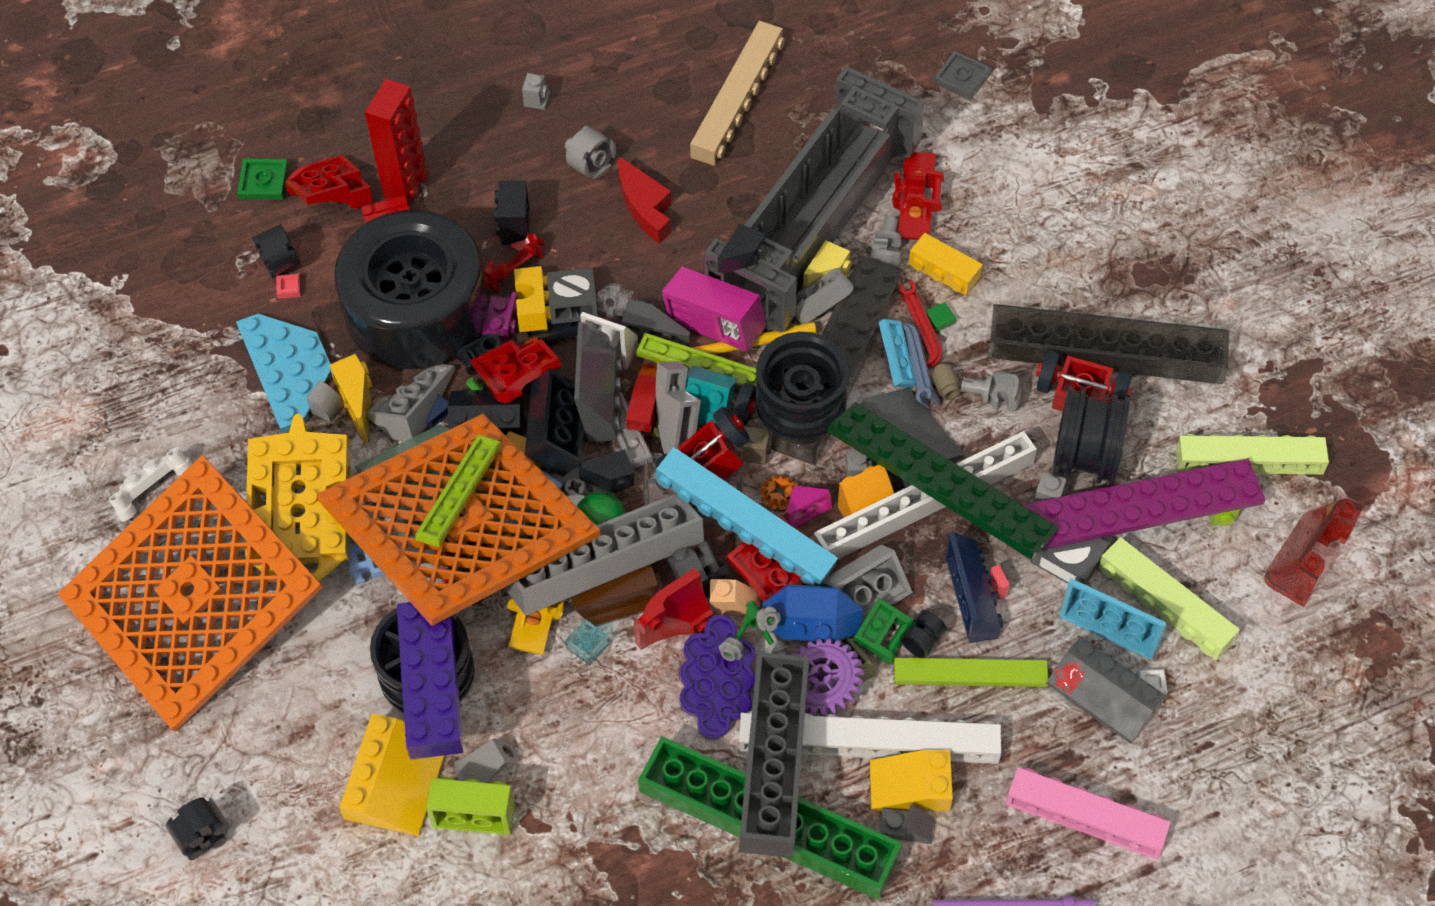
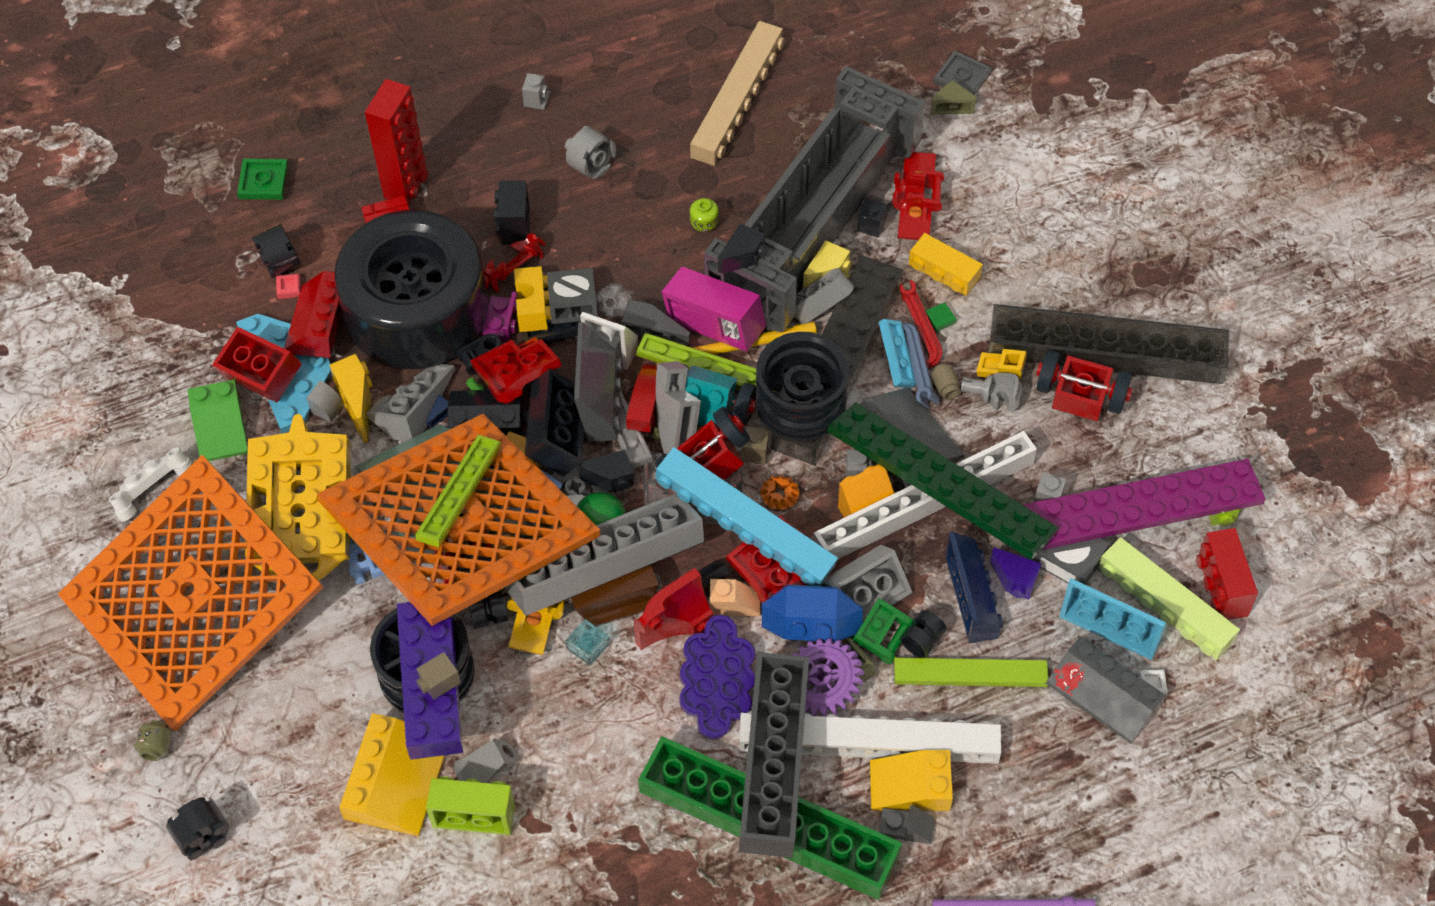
(153, 740): none -> olive head
(218, 420): none -> bright green slope
(257, 364): none -> red brick
(315, 318): none -> red slope
(330, 181): red slope -> none
(437, 676): none -> dark tan brick
(489, 609): none -> black wheel
(645, 200): red slope -> none
(686, 559): dark grey brick -> none
(704, 214): none -> lime head
(763, 618): light grey plant -> none
(807, 504): dark pink slope -> none
(873, 215): none -> black slope
(887, 243): light grey piece -> none
(953, 100): none -> olive slope
(999, 582): coral tile -> none
(1008, 362): none -> yellow brick
(1015, 572): none -> dark purple slope
(1088, 812): bright pink brick -> none
(1091, 435): black wheel -> none
(1227, 574): none -> red brick
(1265, 453): yellowish green brick -> none
(1295, 565): clear red windscreen -> none

